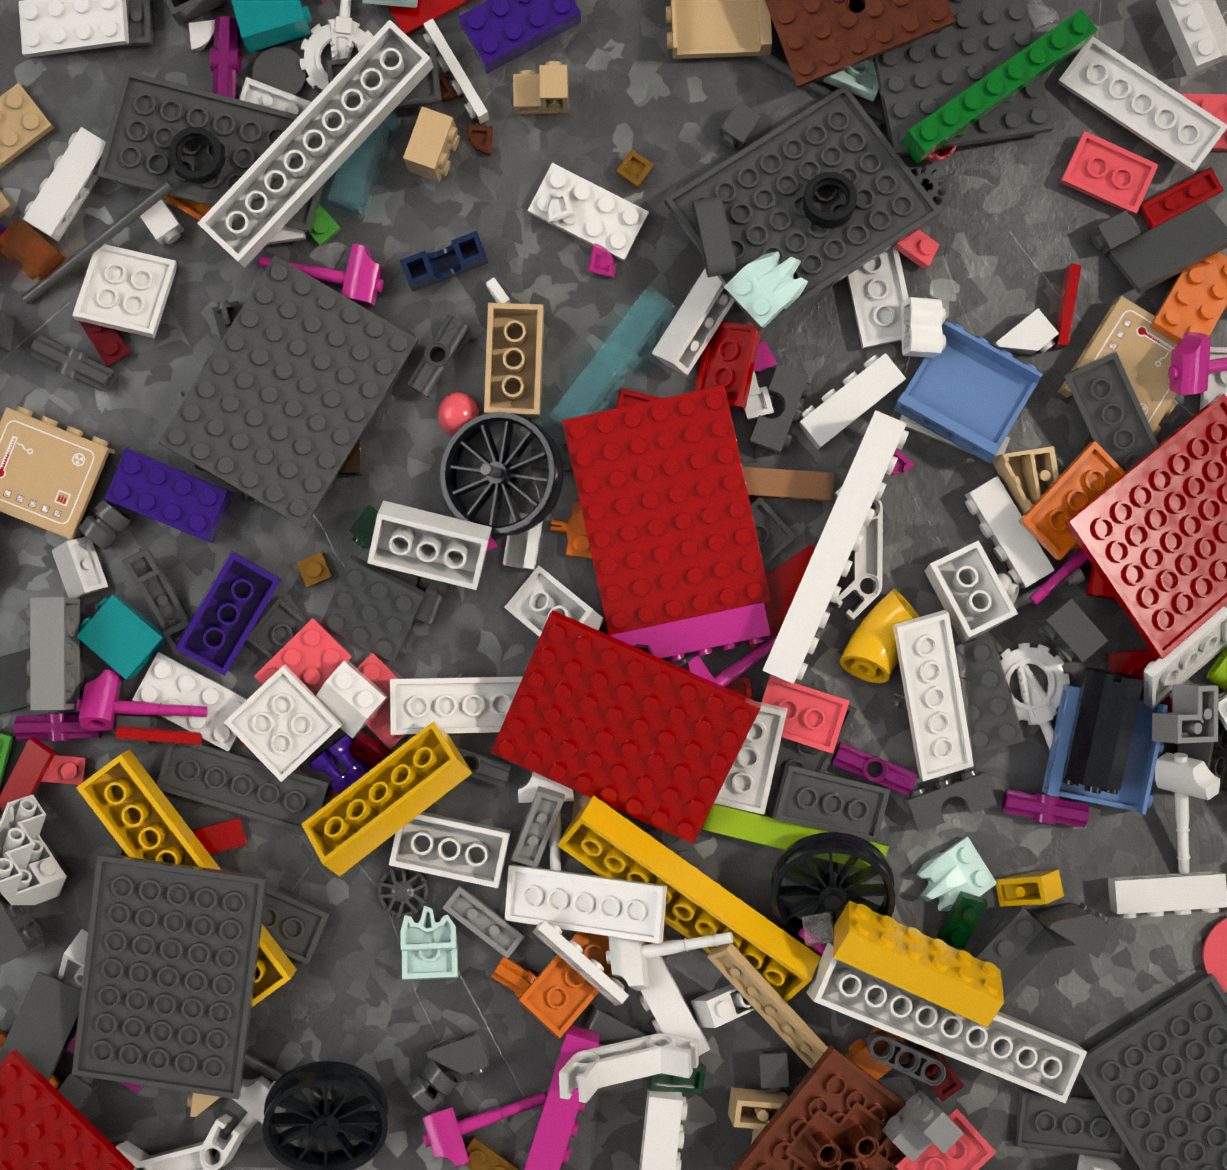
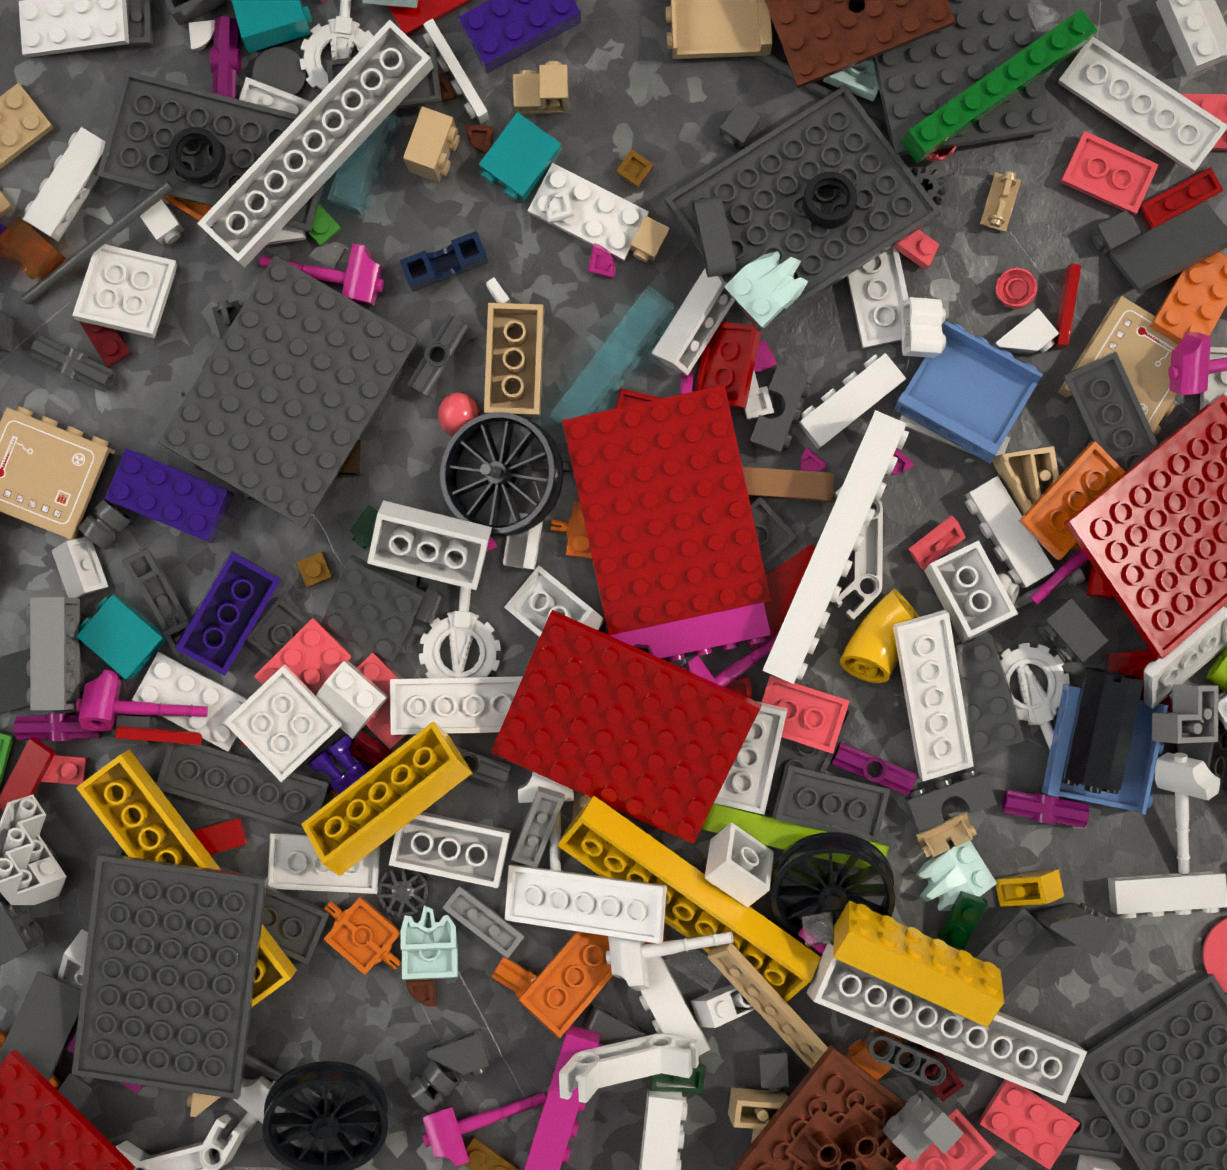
(297, 867): none -> white tile
(362, 935): none -> orange plate
(423, 991): none -> copper tile
(461, 628): none -> white bar
(519, 158): none -> teal brick
(588, 969): white plate -> none
(649, 240): none -> tan brick
(686, 383): none -> dark pink tile
(739, 865): none -> white brick
(811, 462): none -> dark pink tile
(934, 840): none -> tan hinge
(937, 542): none -> coral plate
(1000, 201): none -> tan hinge
(1016, 288): none -> coral hair
(1028, 1123): none -> coral plate

